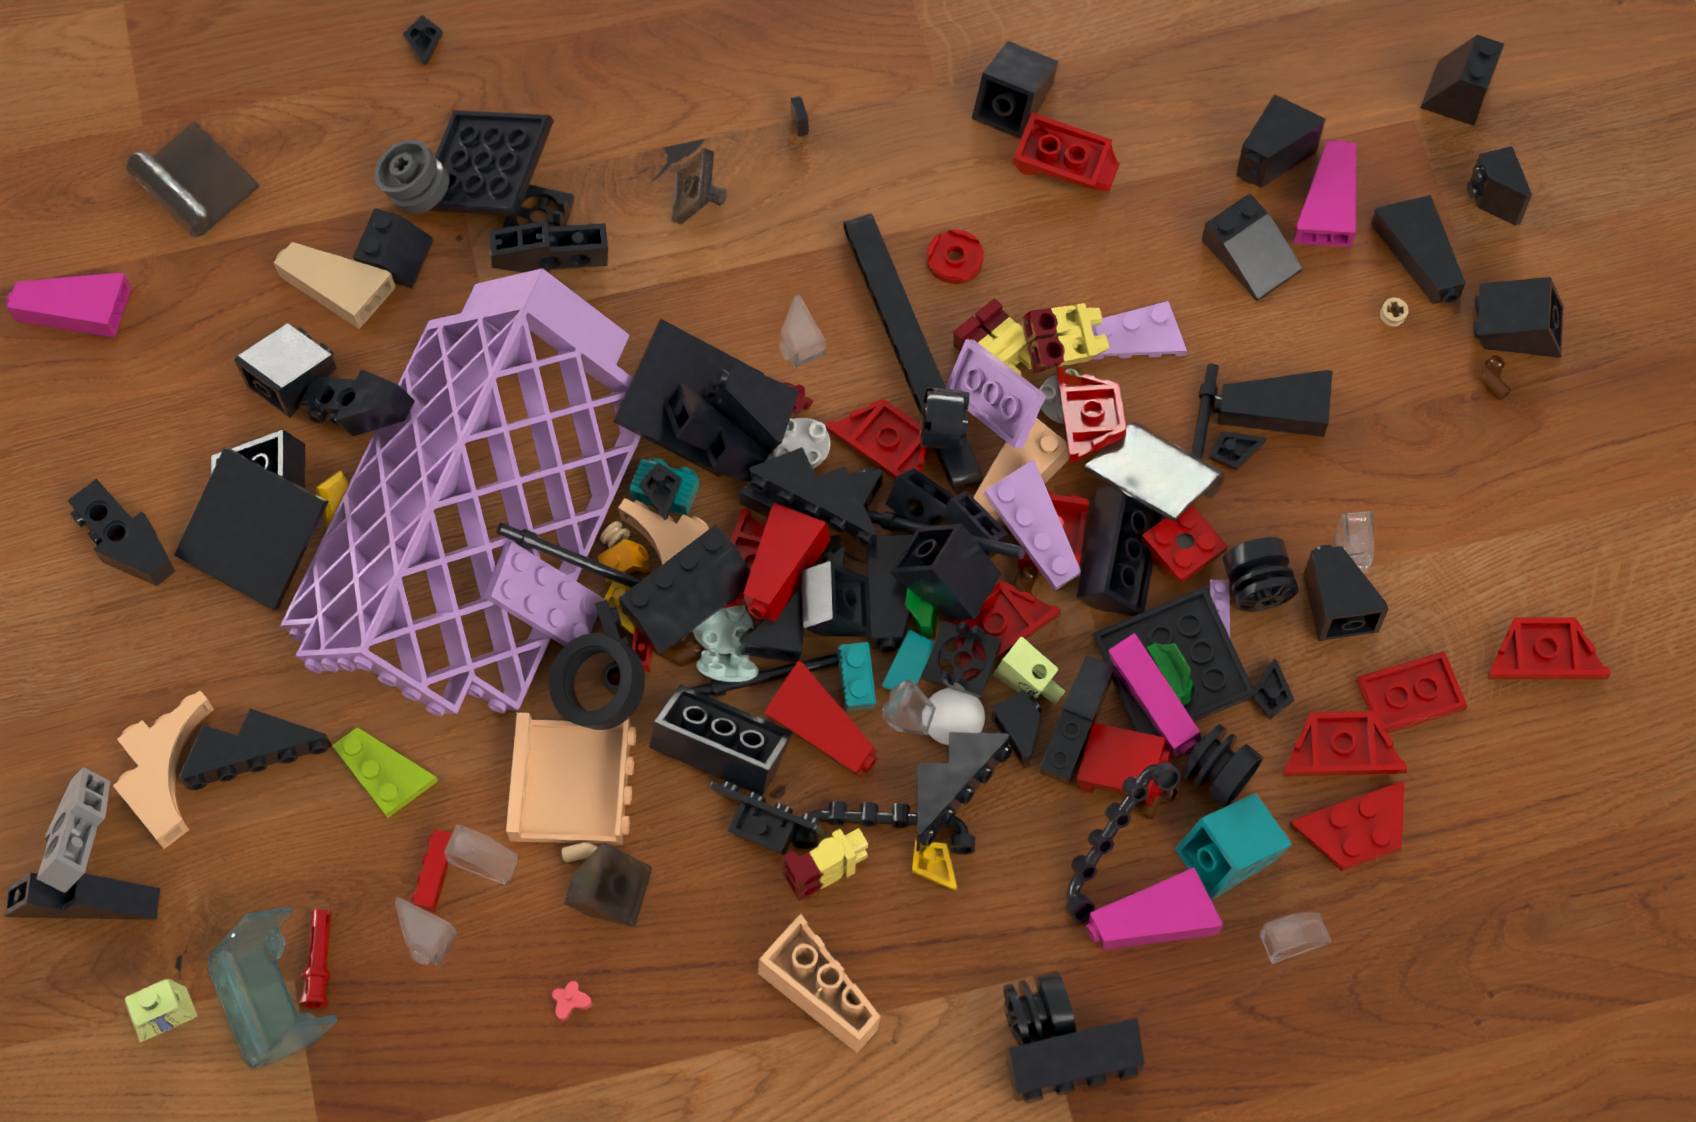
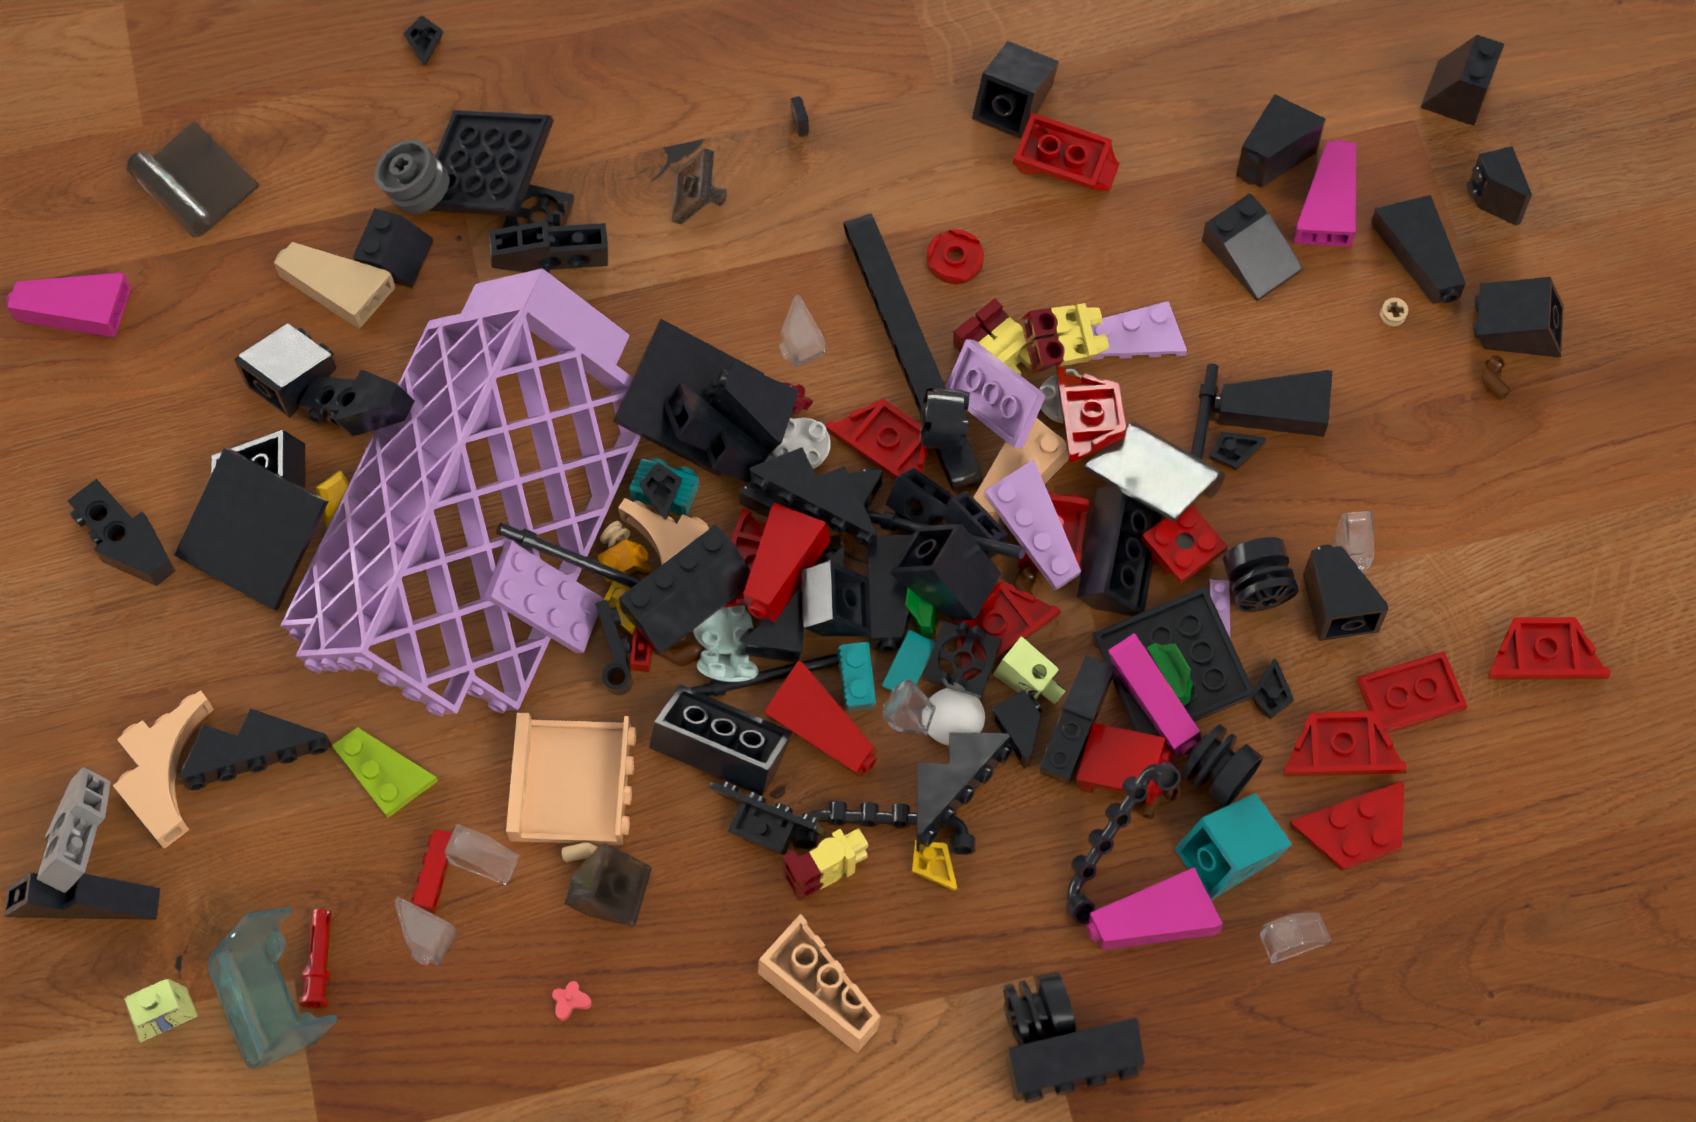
(565, 670): black tyre -> none

